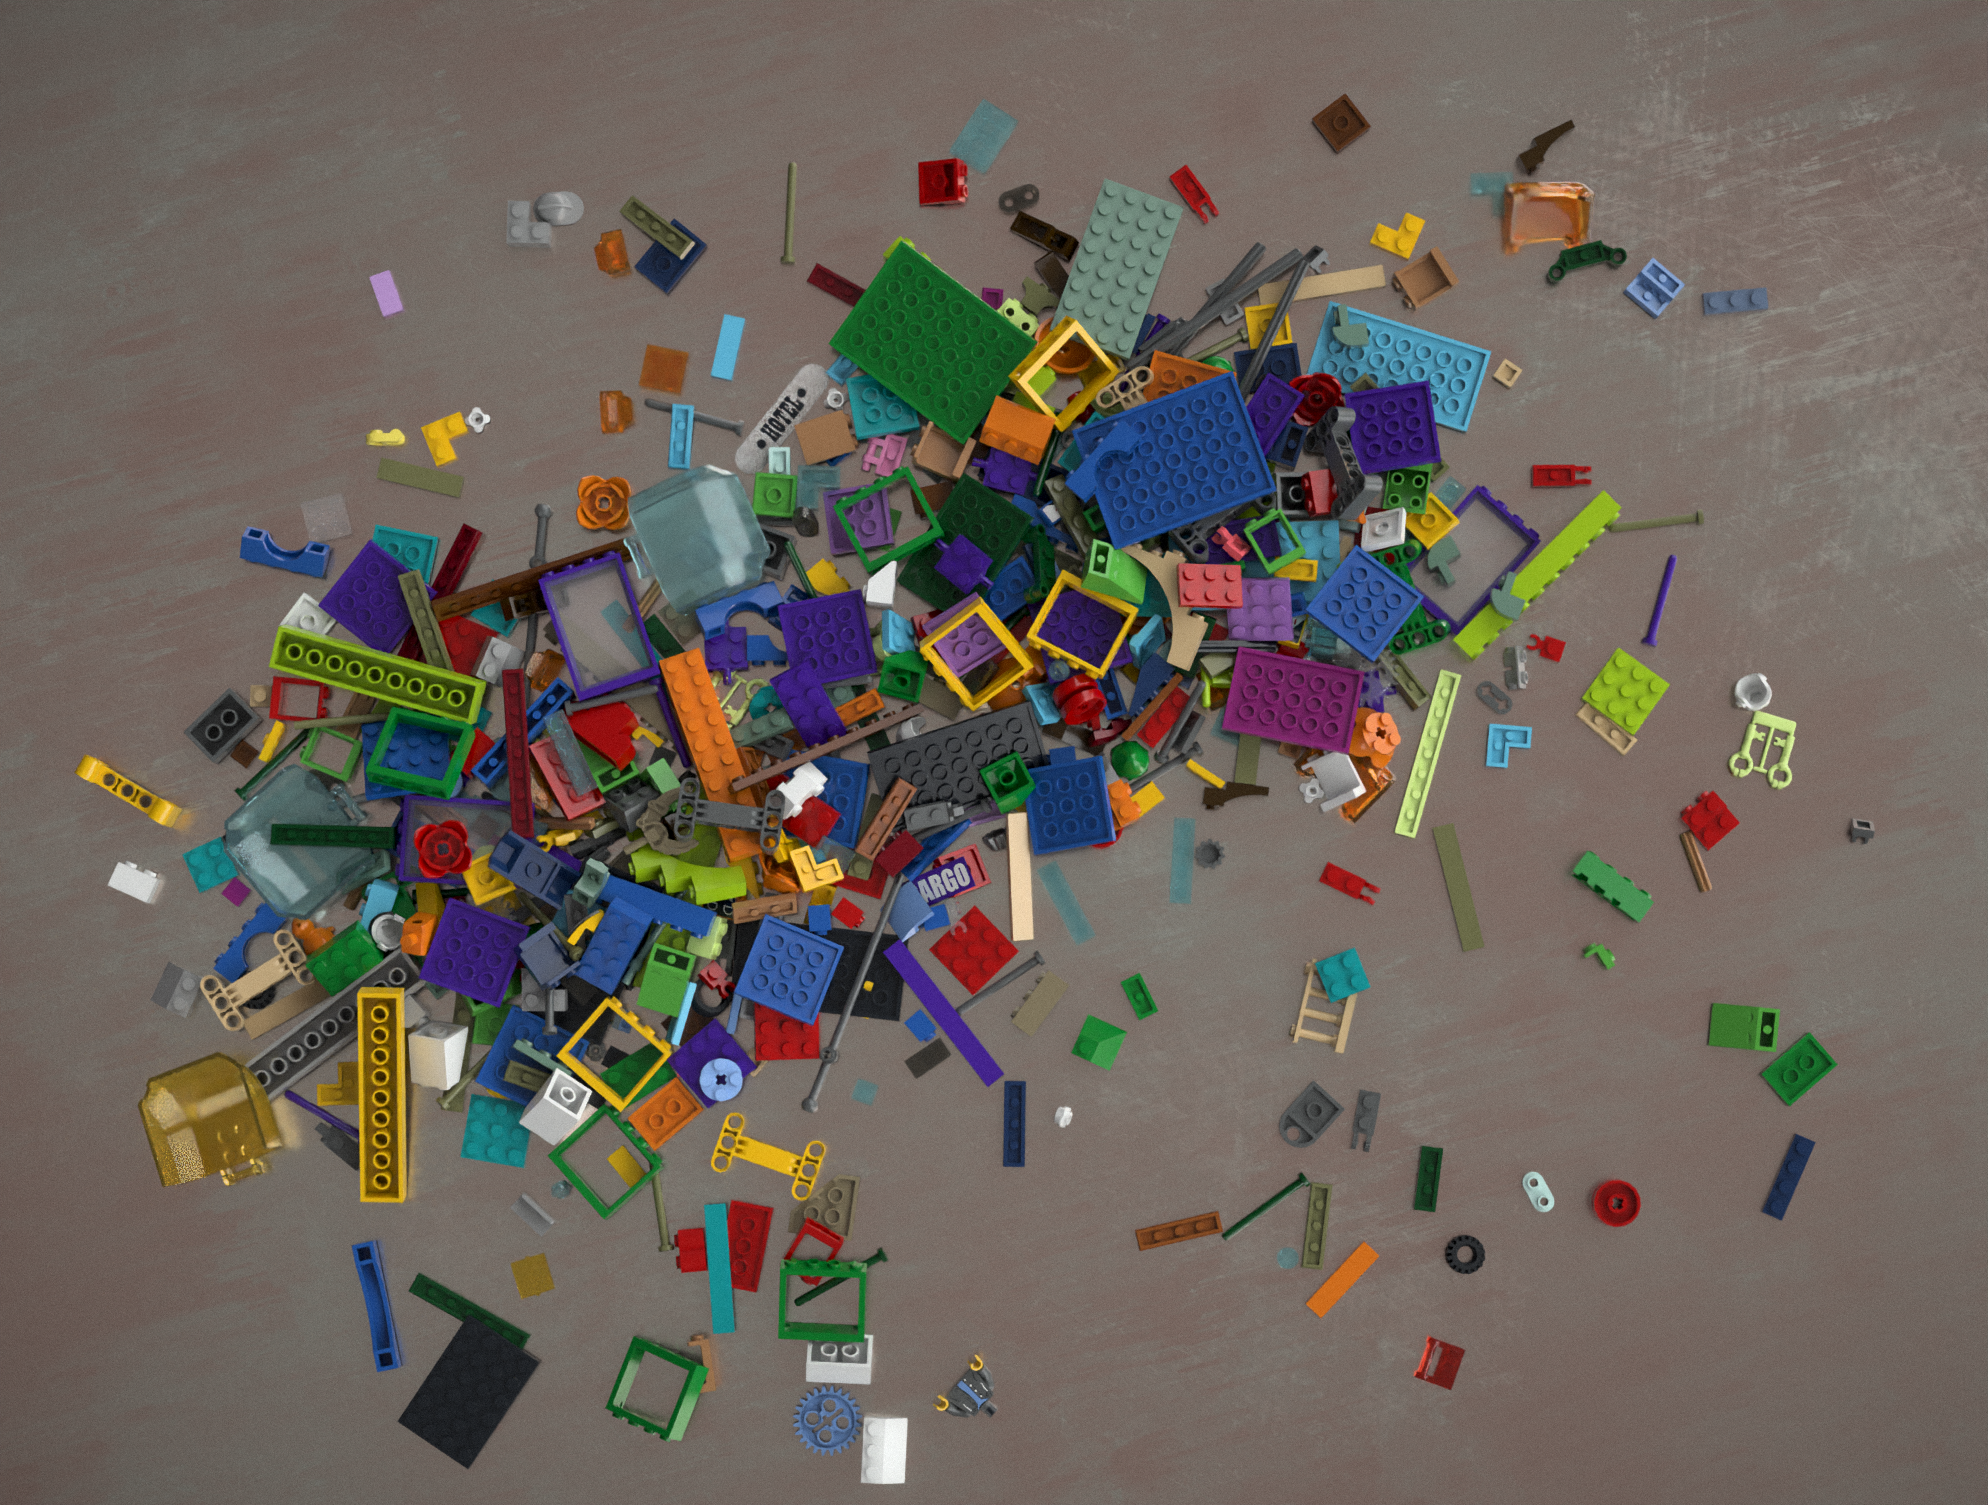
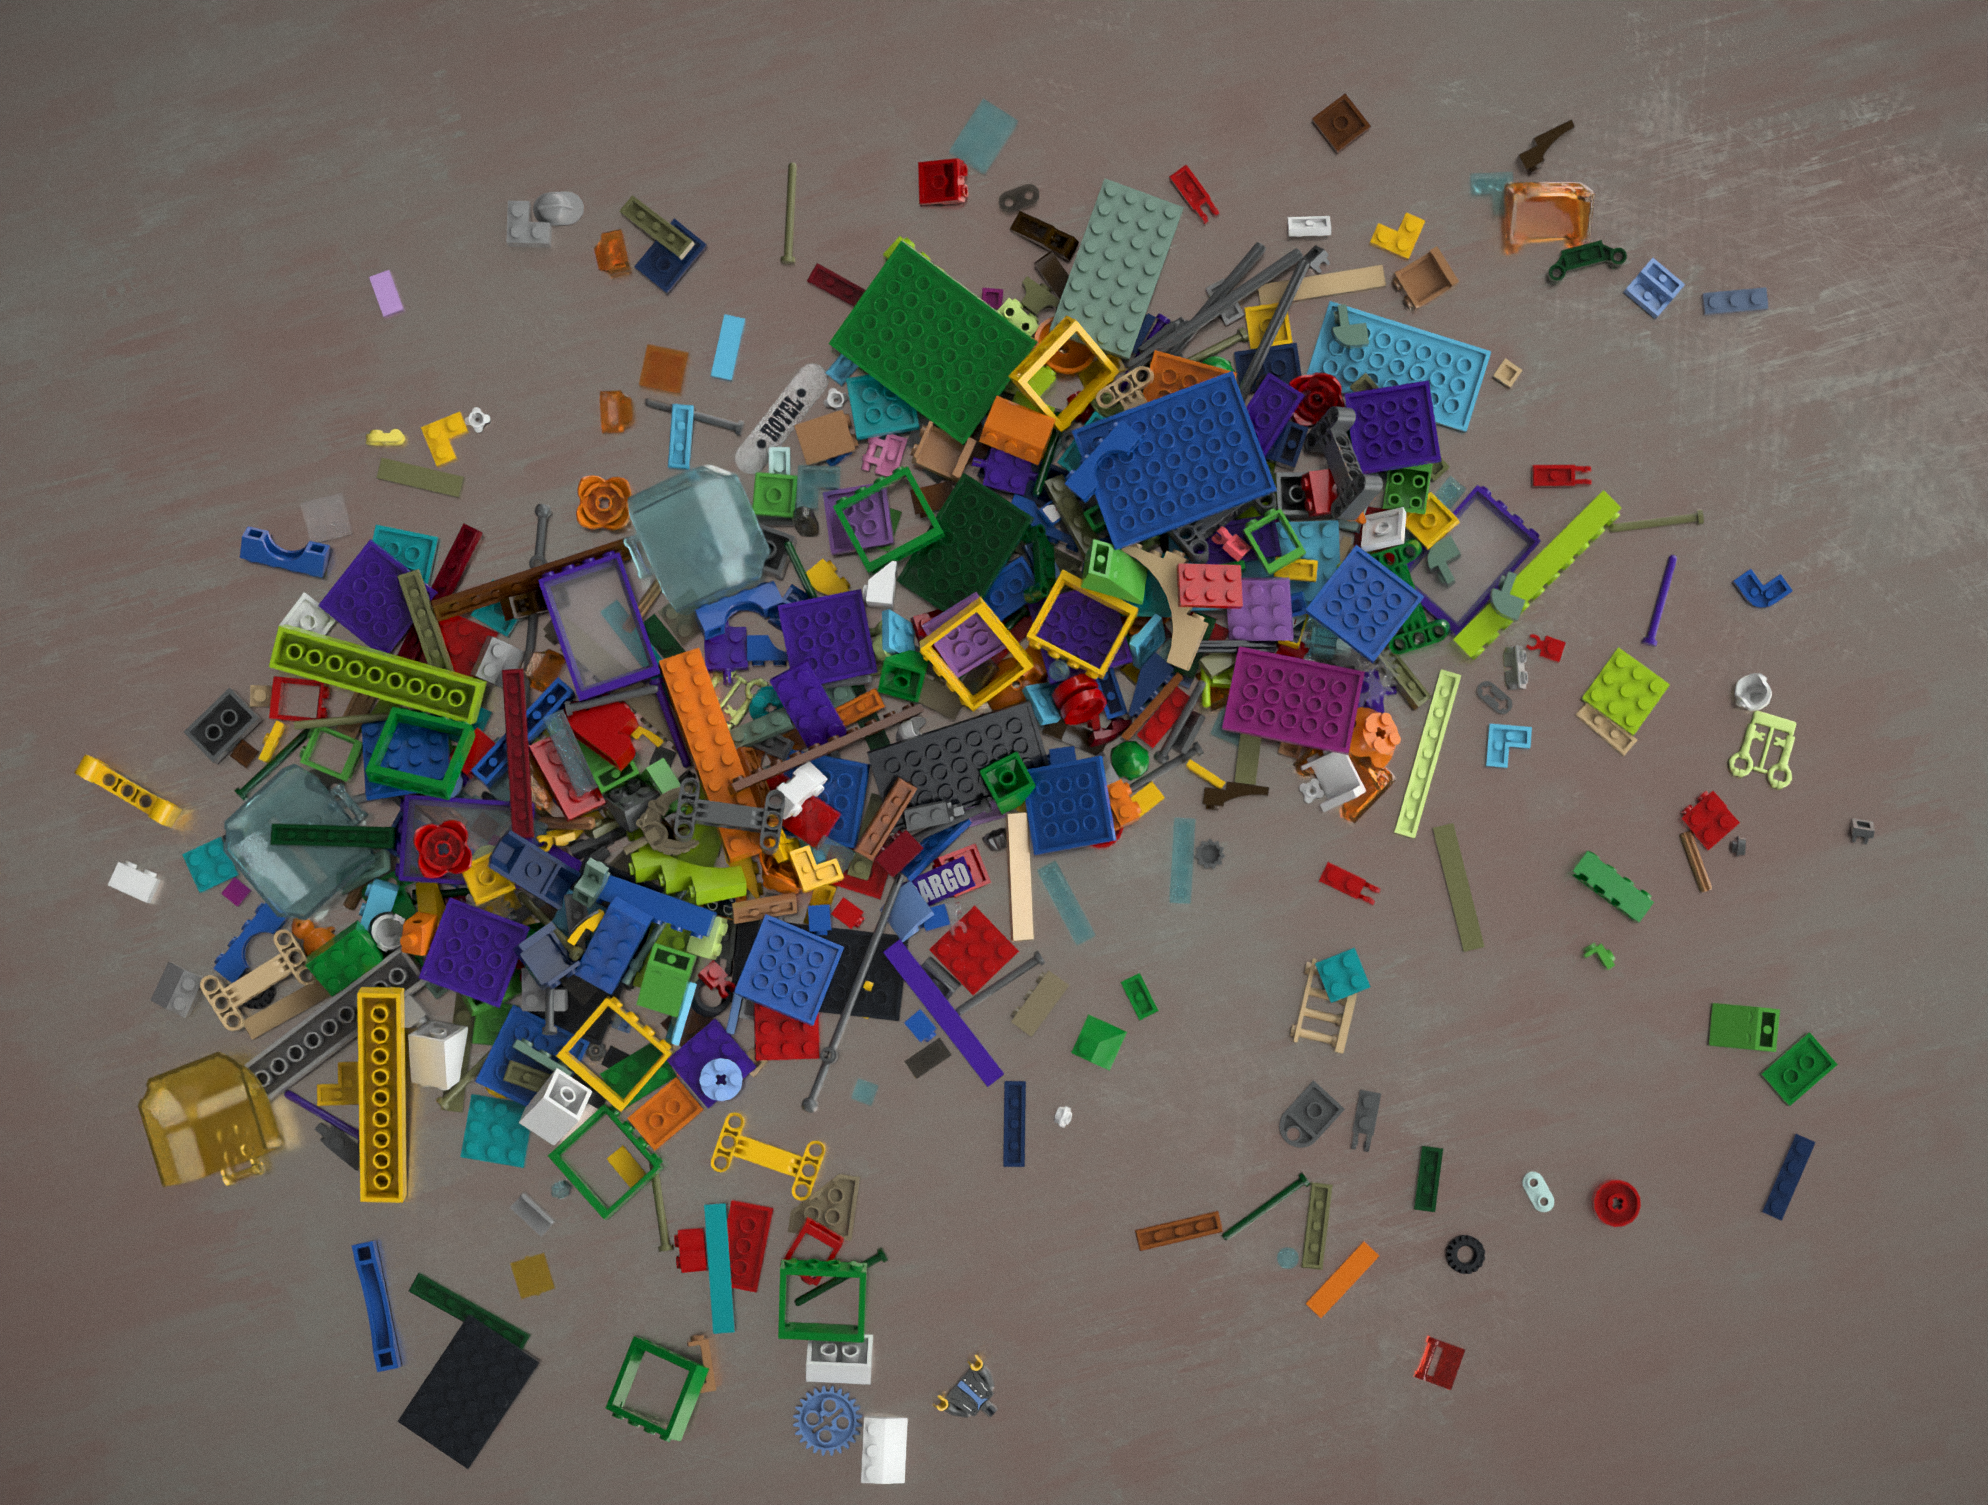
(941, 977): none -> dark grey slope
(963, 564): dark purple plate -> none
(1309, 226): none -> white plate
(1739, 846): none -> dark grey plate
(1761, 595): none -> blue plate

